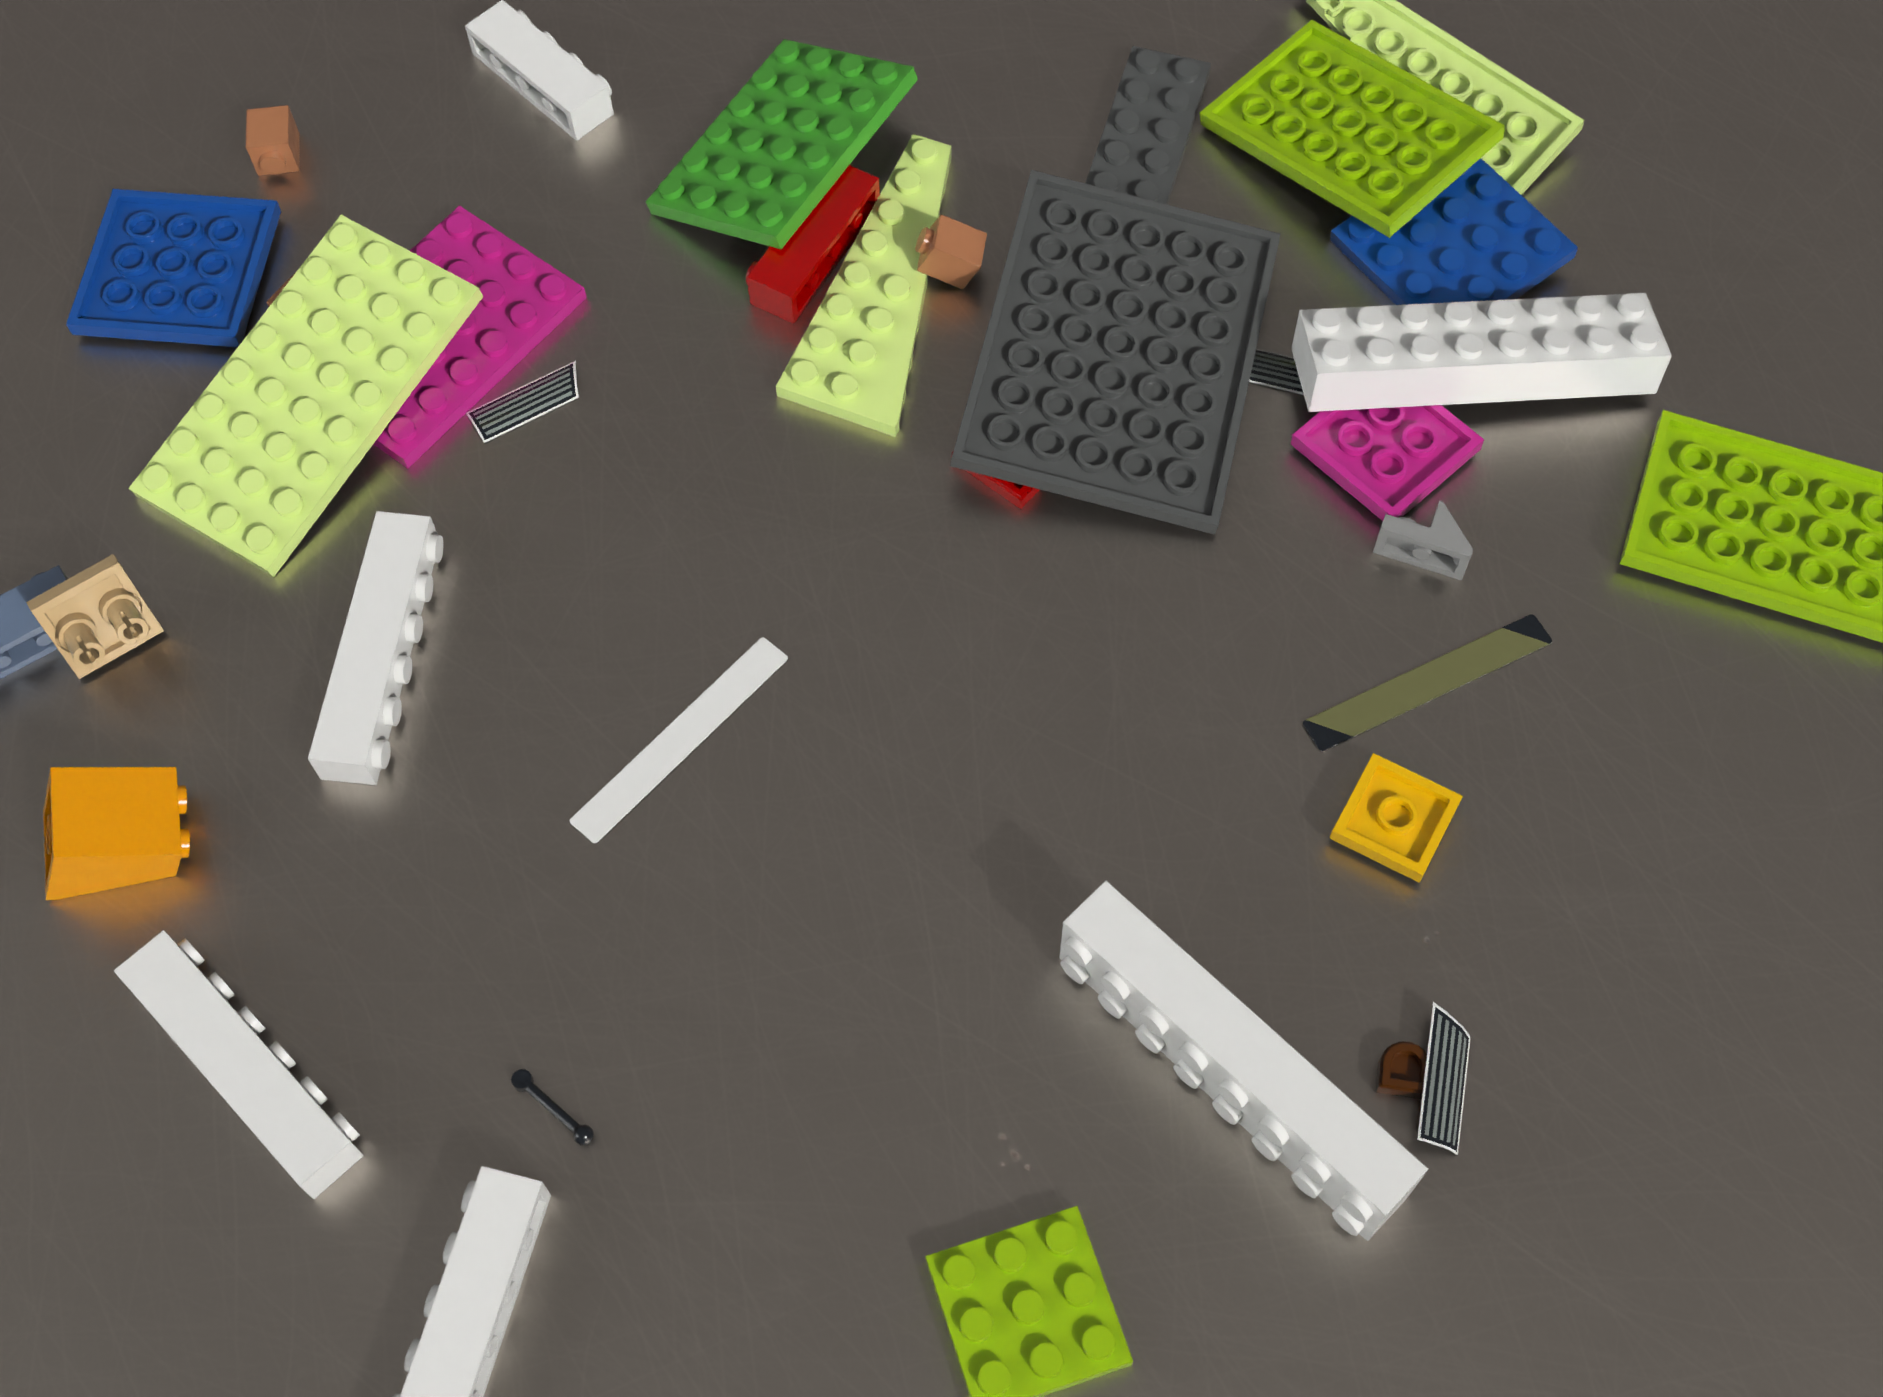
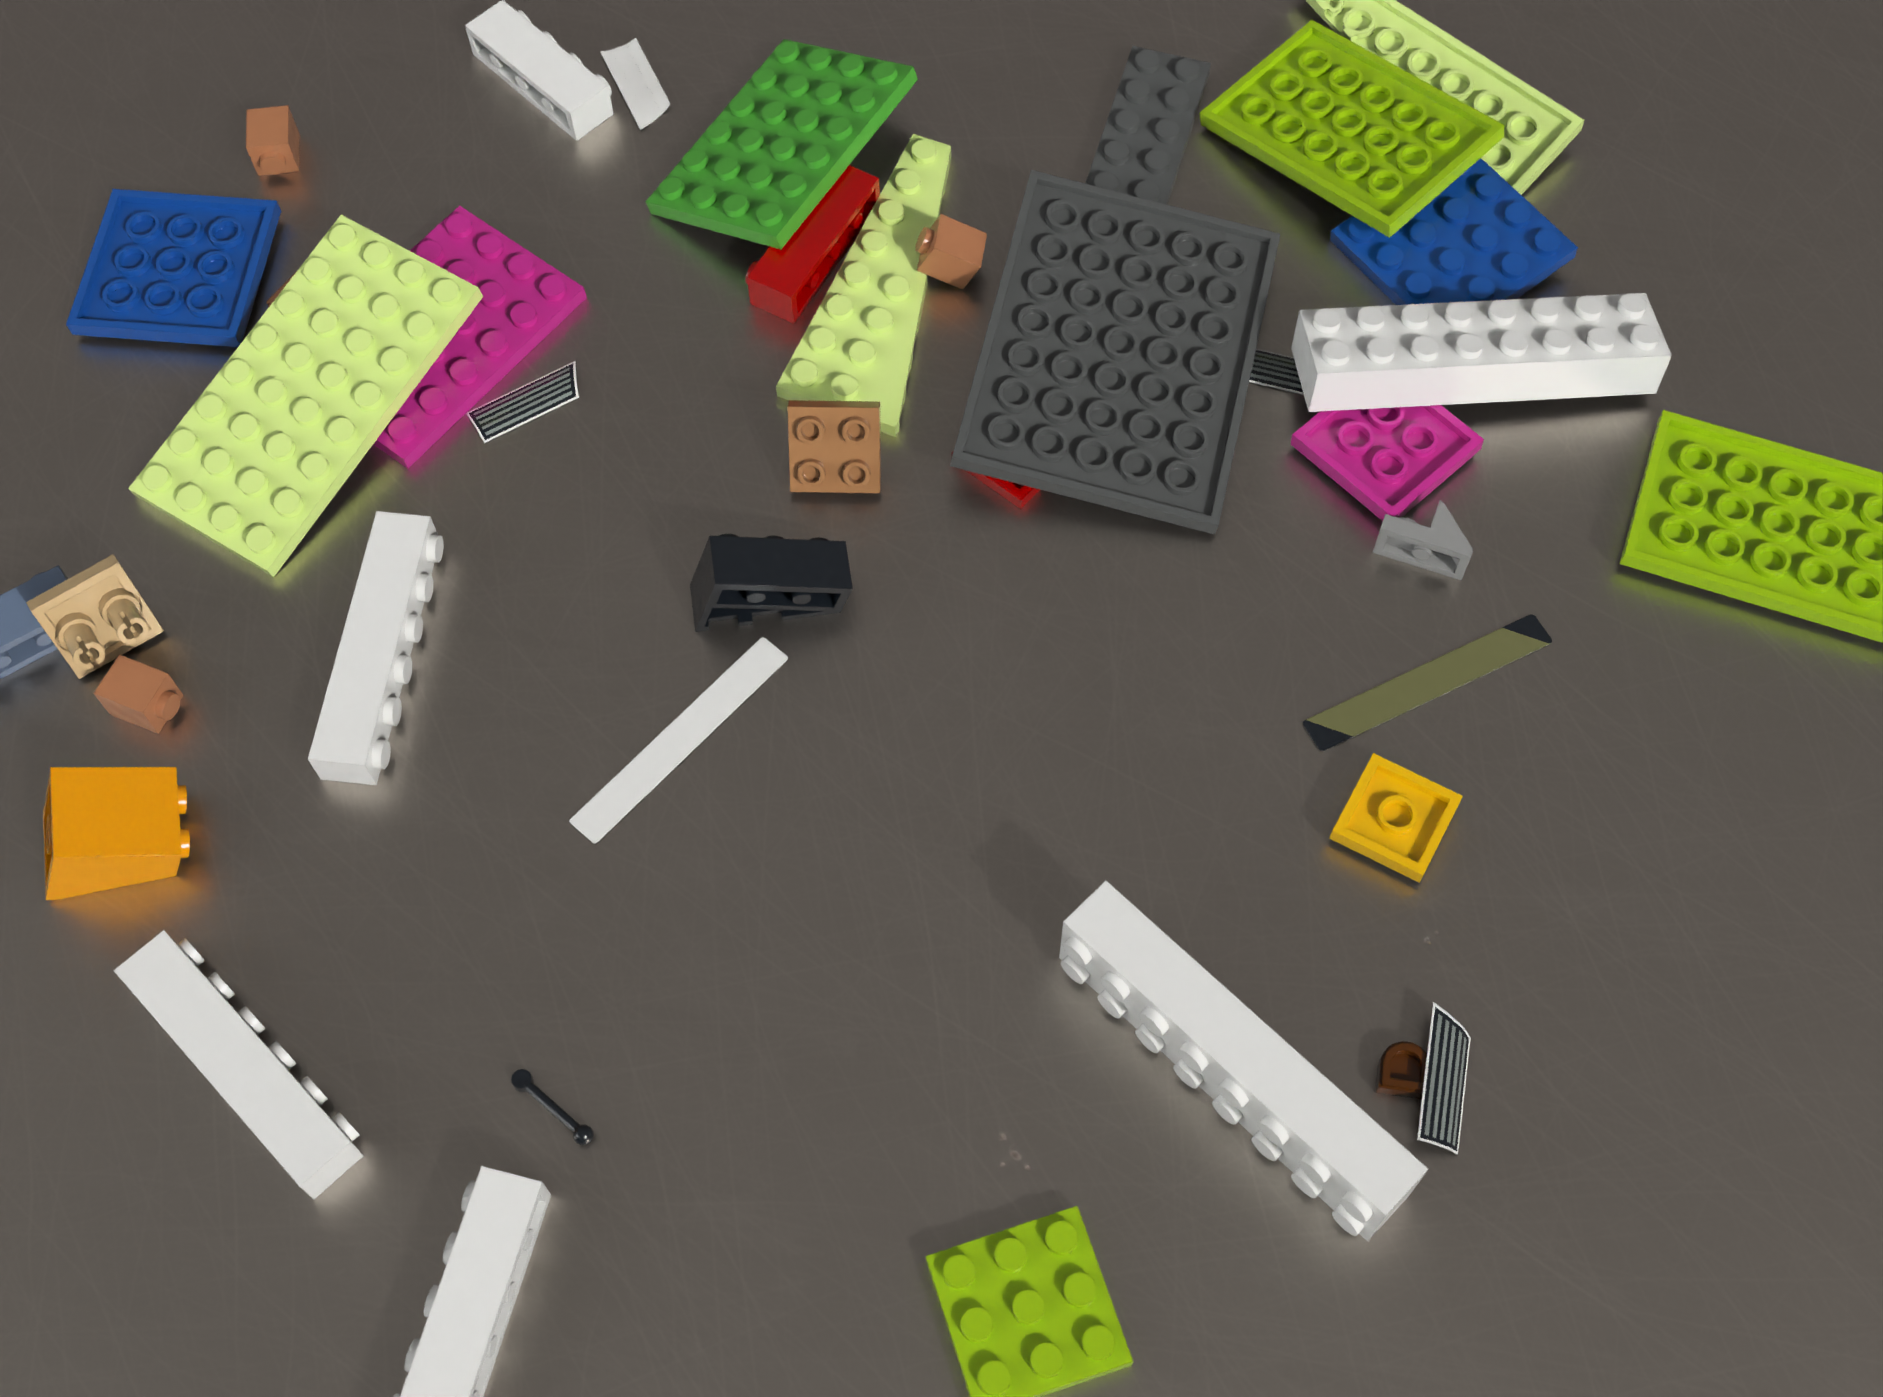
(139, 694): none -> nougat brick
(637, 82): none -> white sticker
(769, 576): none -> black wedge
(834, 446): none -> medium nougat plate

